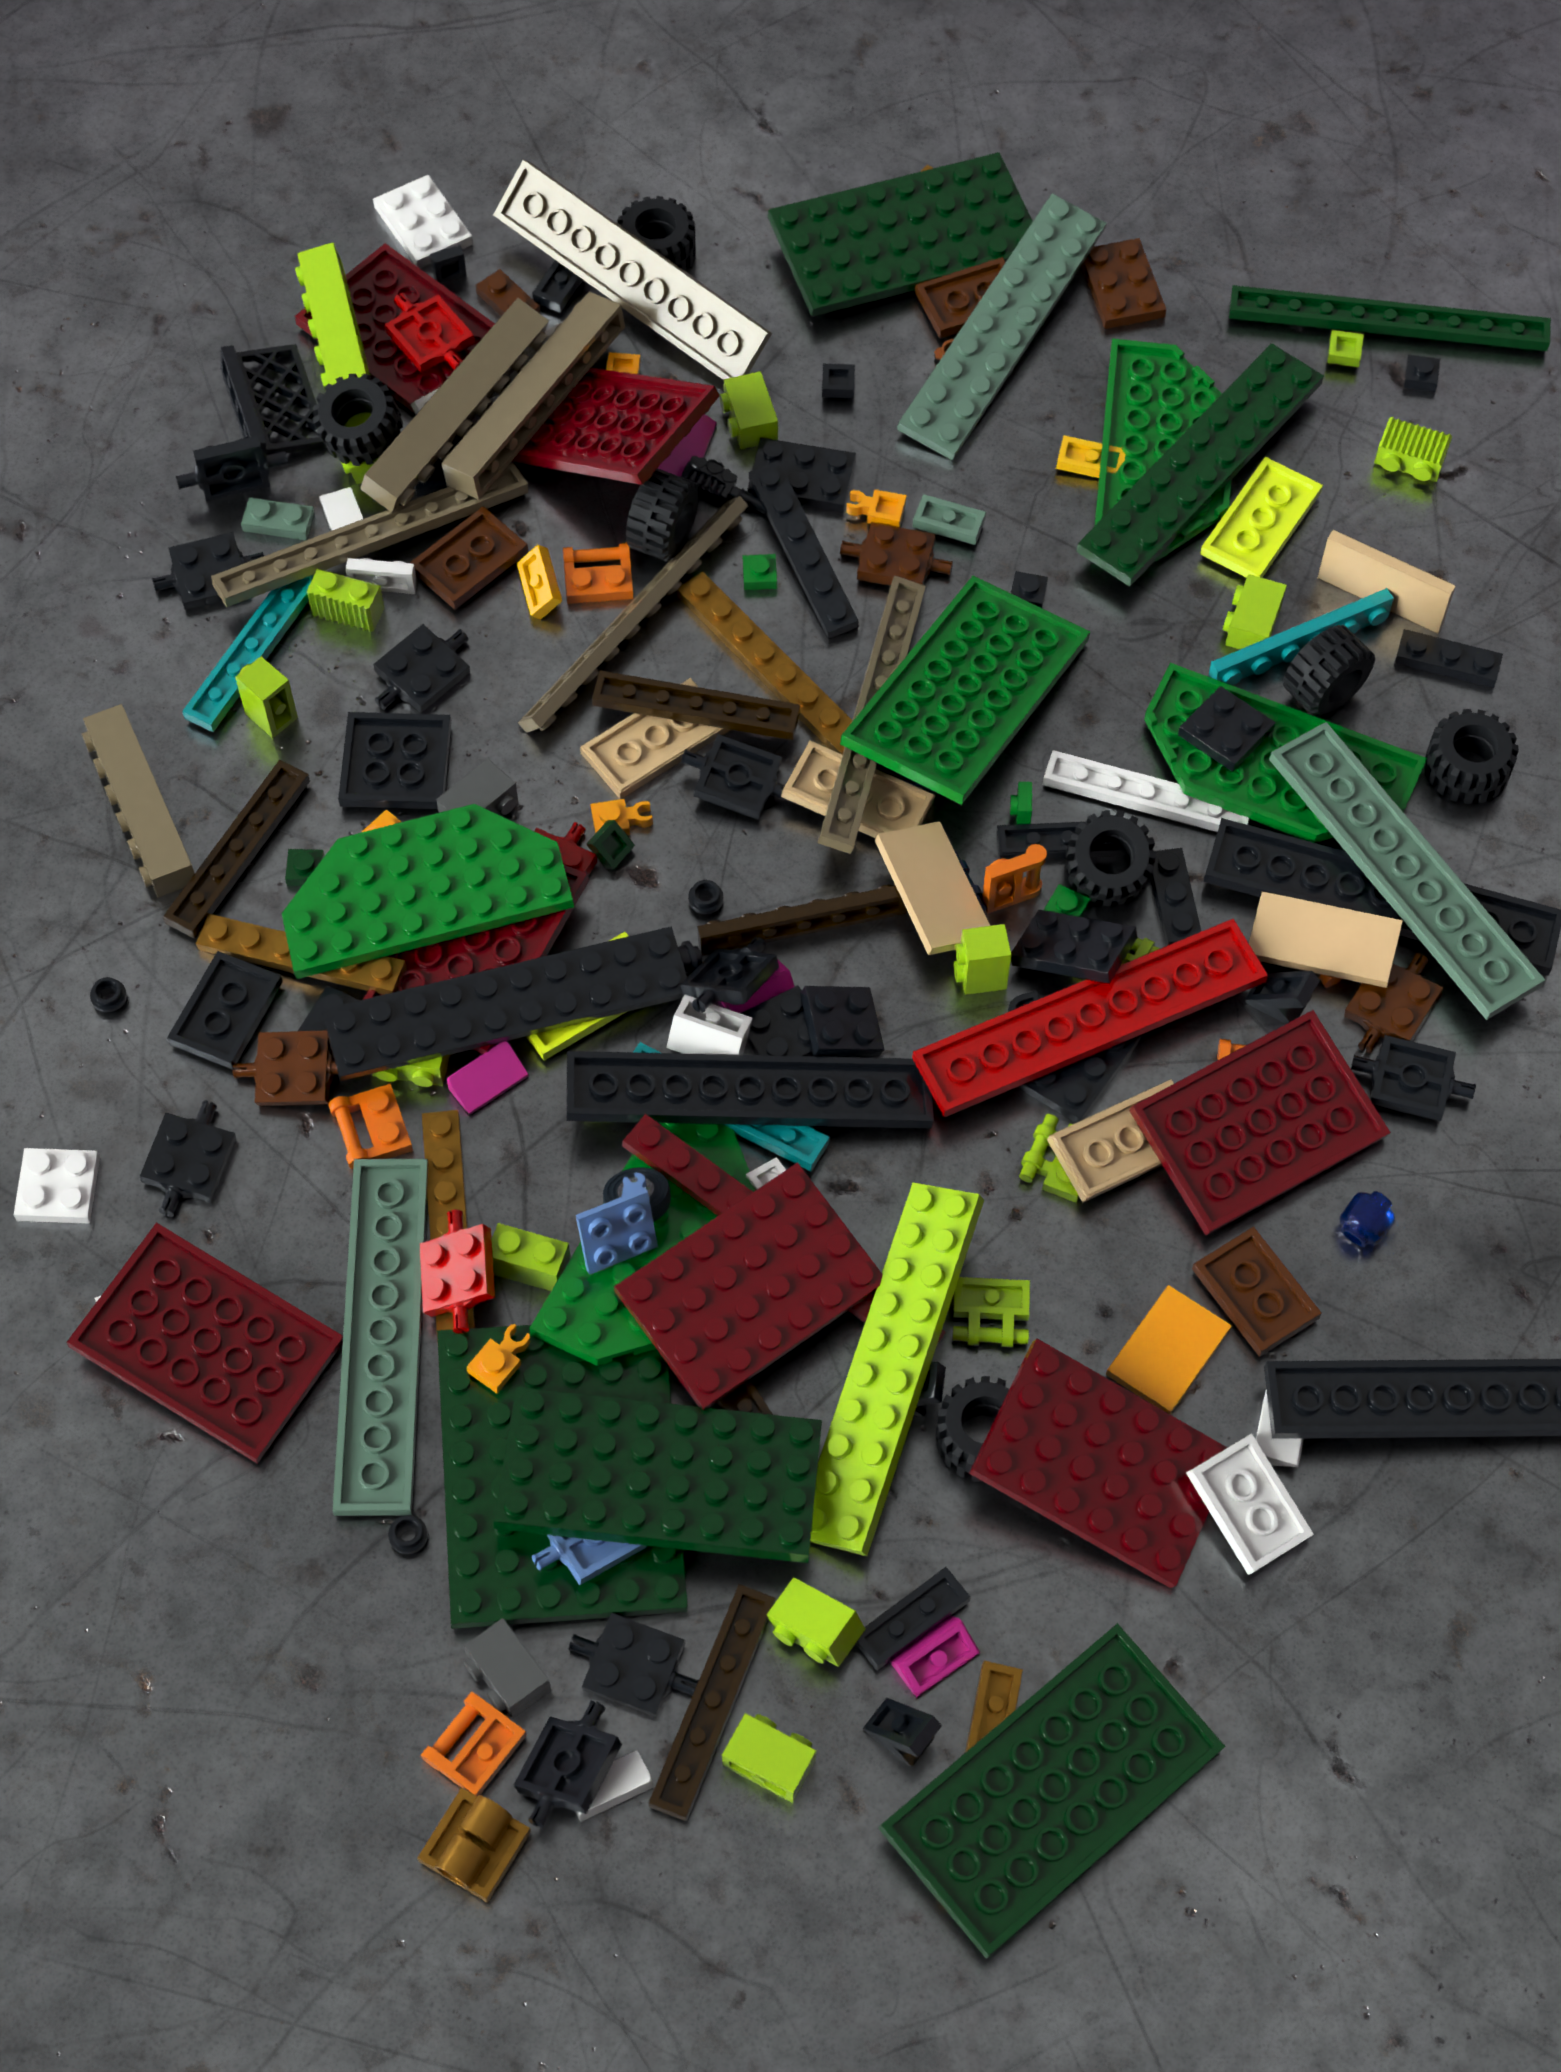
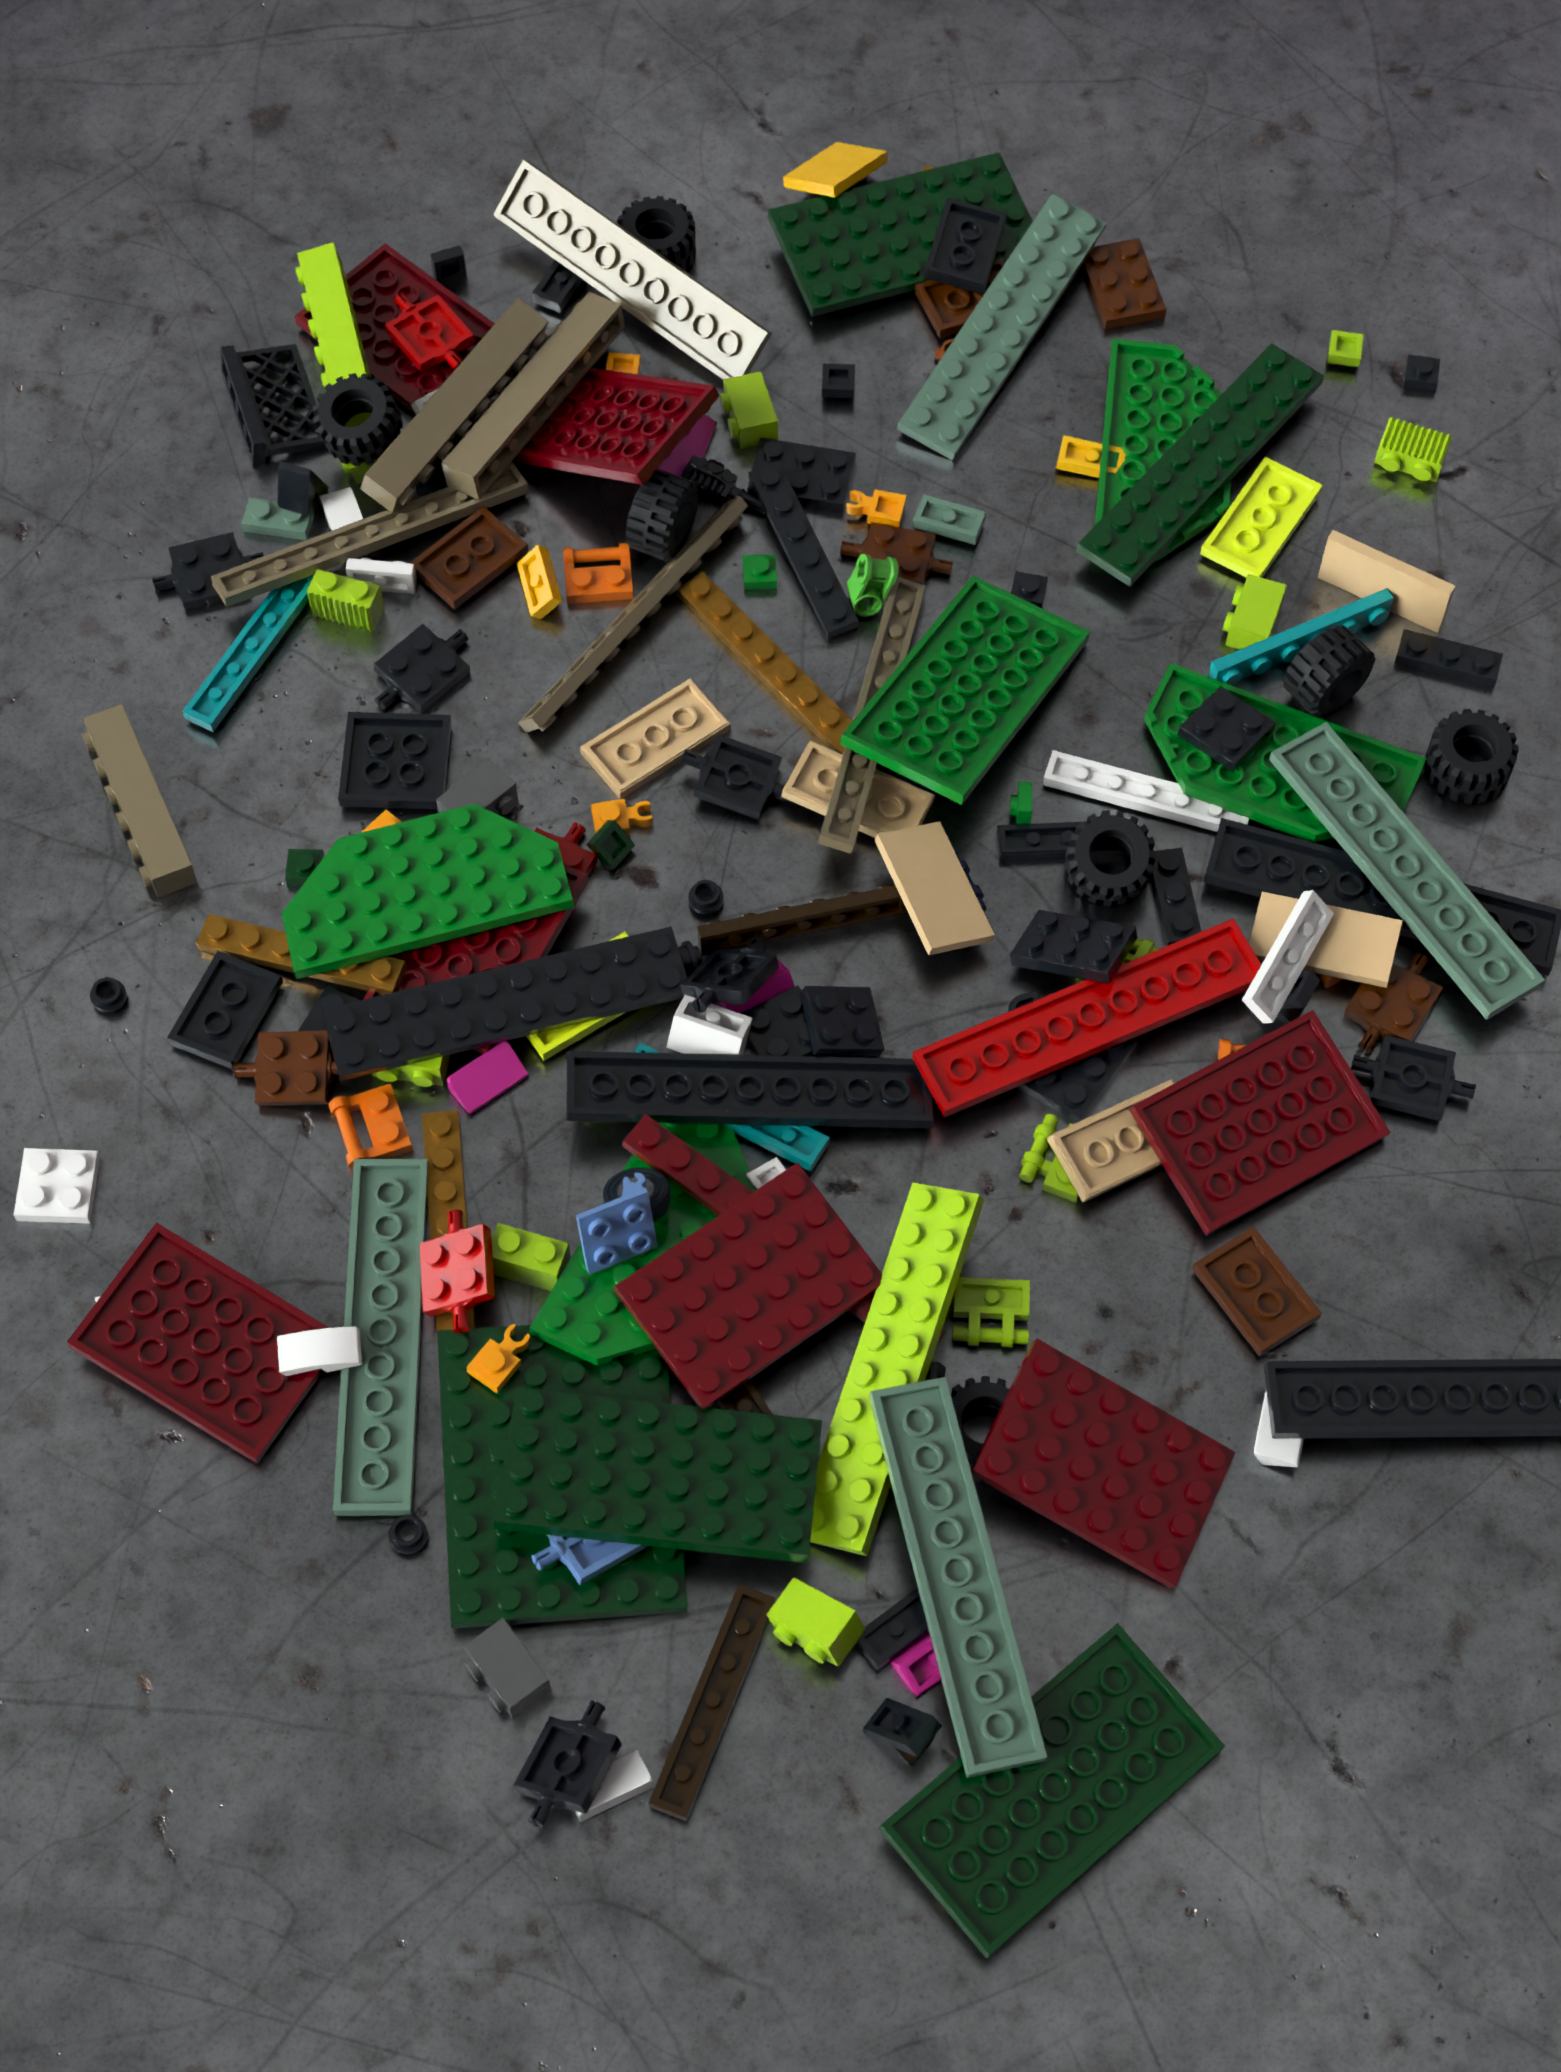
(187, 1158): black plate -> none
(231, 468): black plate -> none
(236, 848): dark brown plate -> none
(266, 696): lime brick -> none
(298, 488): none -> black slope
(319, 1349): none -> white slope
(422, 220): white plate -> none
(474, 1844): pearl gold plate -> none
(484, 1751): orange plate -> none
(501, 292): reddish brown plate -> none
(633, 1664): black plate -> none
(696, 705): dark brown plate -> none
(769, 1756): lime brick -> none
(835, 169): none -> yellow tile
(871, 583): none -> bright green piece
(957, 1578): none -> sand green plate
(965, 246): none -> black tile
(983, 959): lime brick -> none
(1005, 880): orange plate -> none
(1067, 902): green plate -> none
(1168, 1350): light orange tile -> none
(1250, 1504): white plate -> none
(1287, 957): none -> white plate
(1367, 1218): clear blue head -> none
(1390, 318): dark green plate -> none

